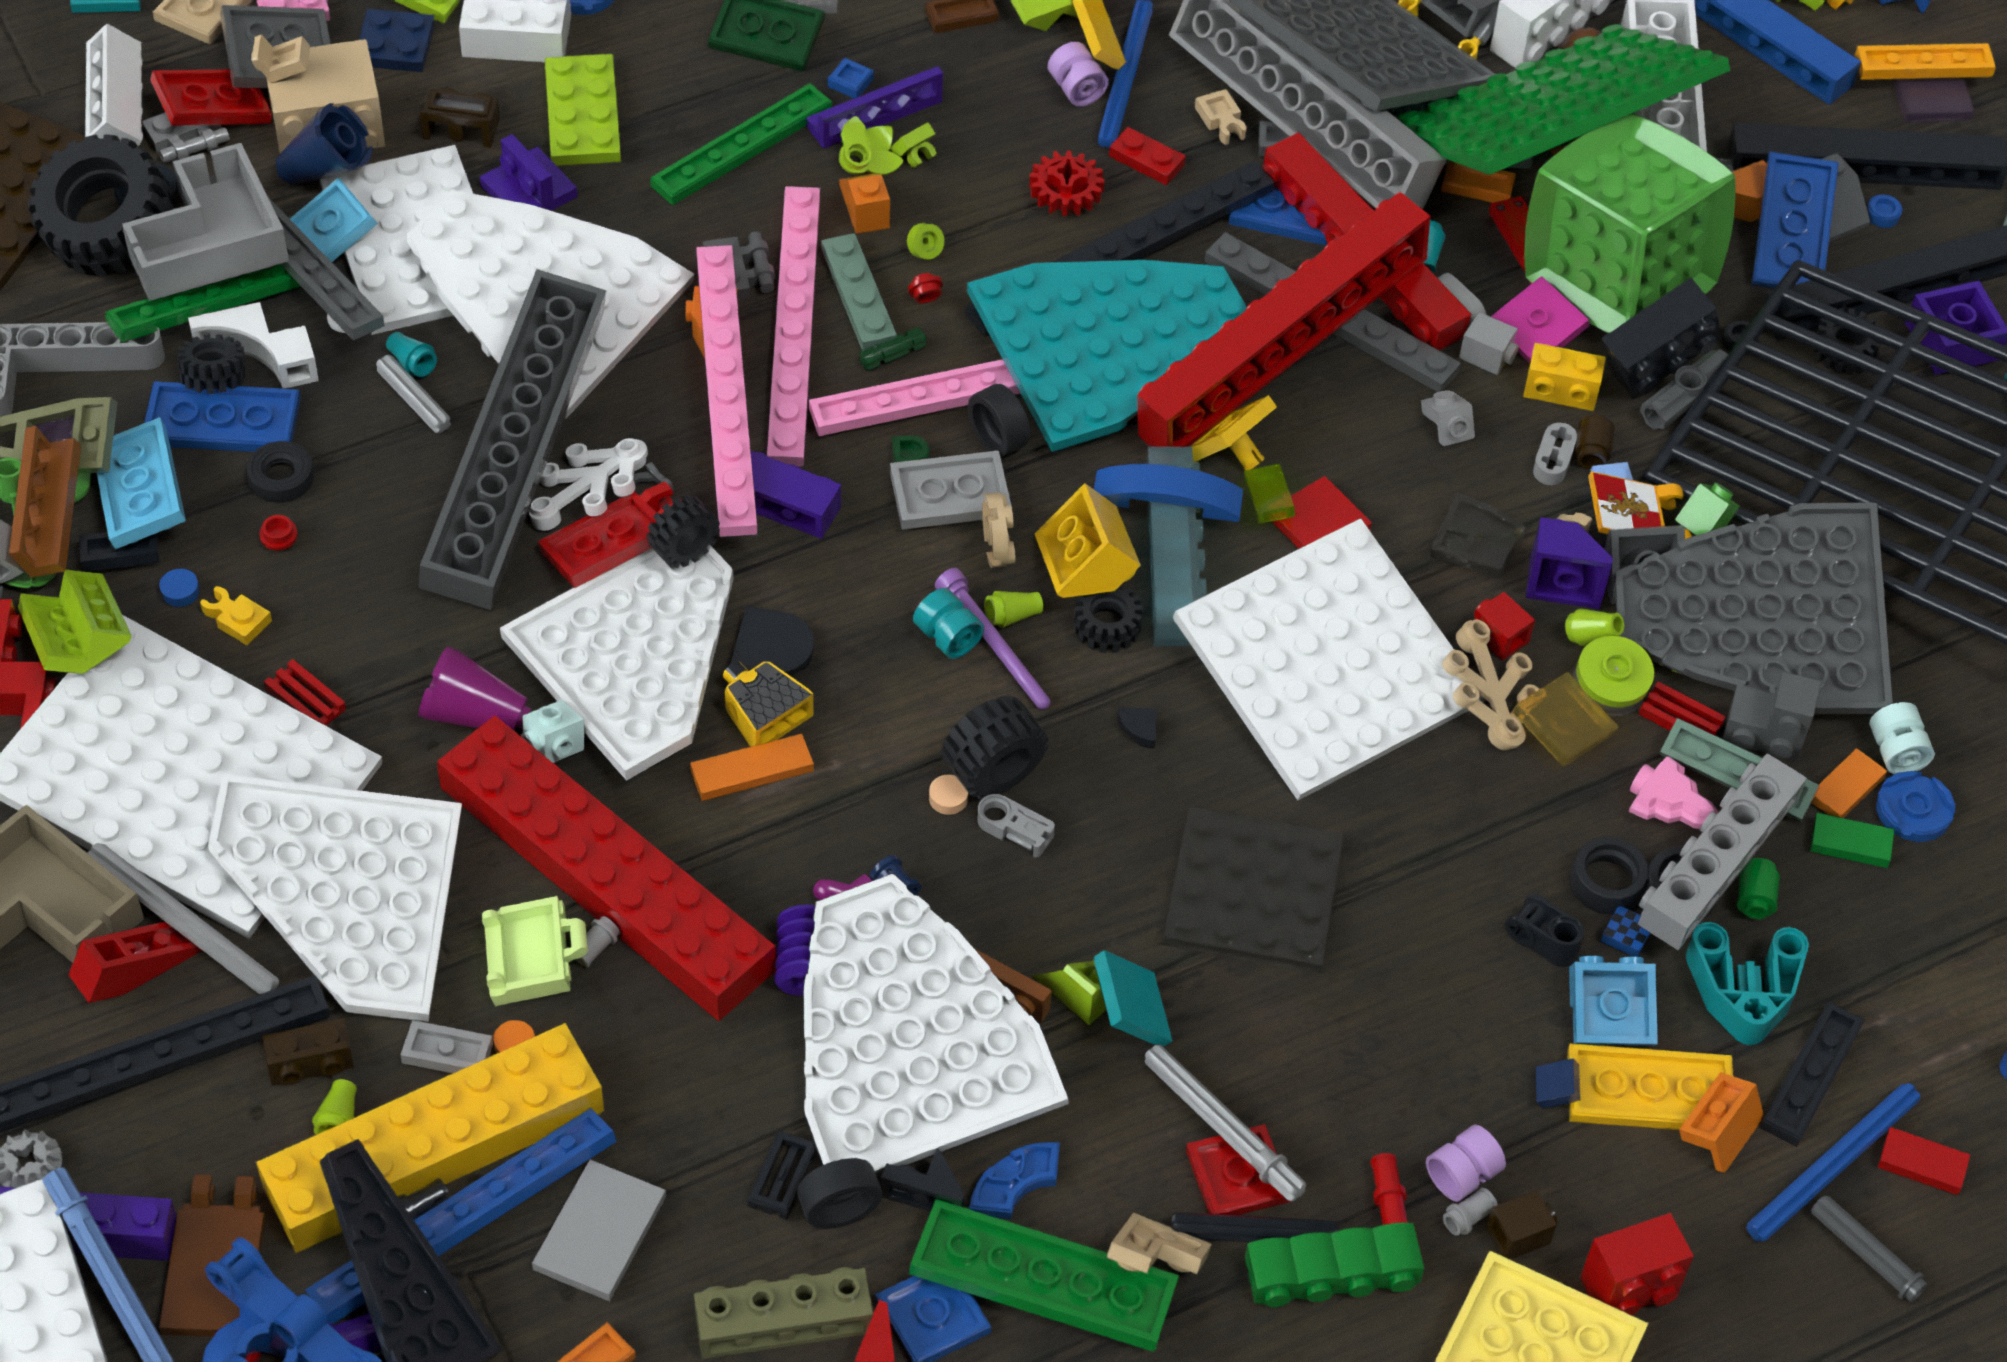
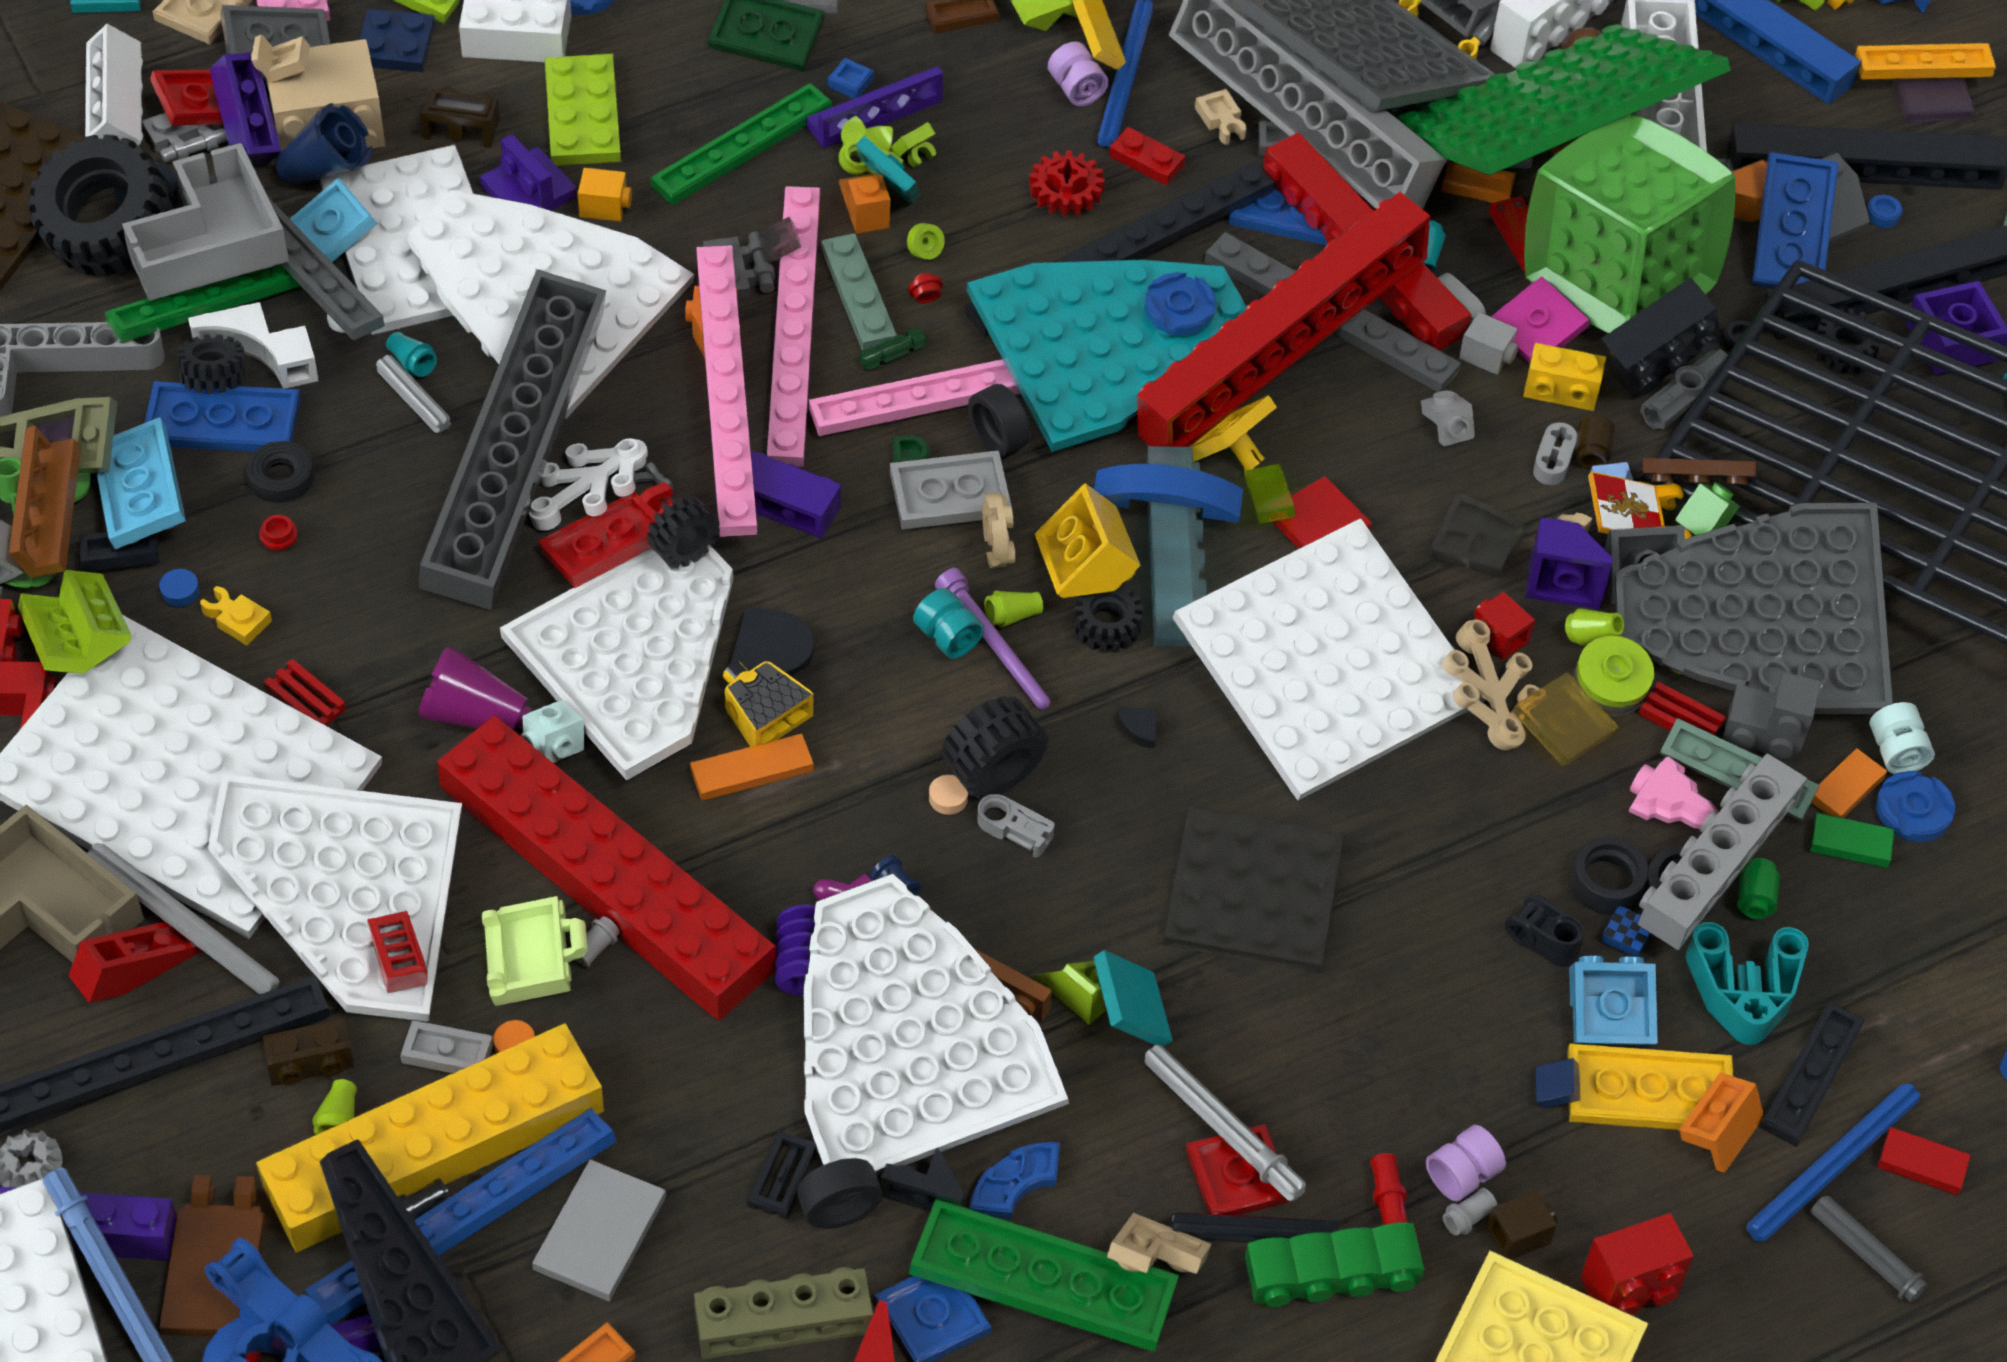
(245, 107): none -> dark purple brick
(403, 977): none -> red slope
(603, 194): none -> light orange brick
(780, 239): none -> clear smoke tile
(890, 169): none -> teal plate
(1180, 304): none -> blue tile
(1700, 470): none -> reddish brown plate

